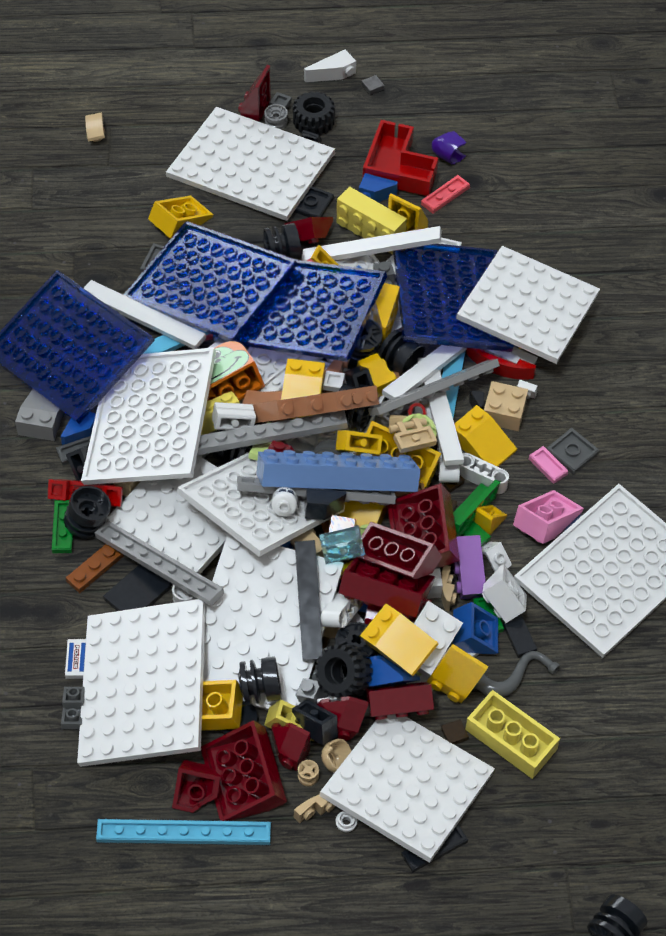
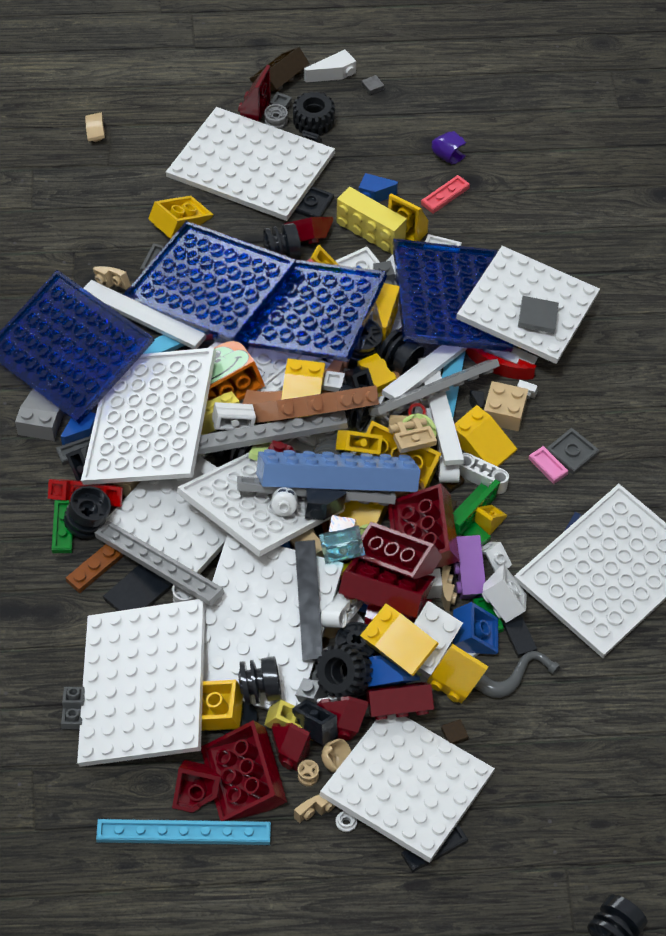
(75, 658): tile -> none
(111, 276): none -> tan slope
(284, 68): none -> dark brown slope
(379, 244): white tile -> none
(392, 160): red piece -> none
(512, 734): light yellow brick -> none
(538, 314): none -> dark grey tile
(546, 516): bright pink slope -> none

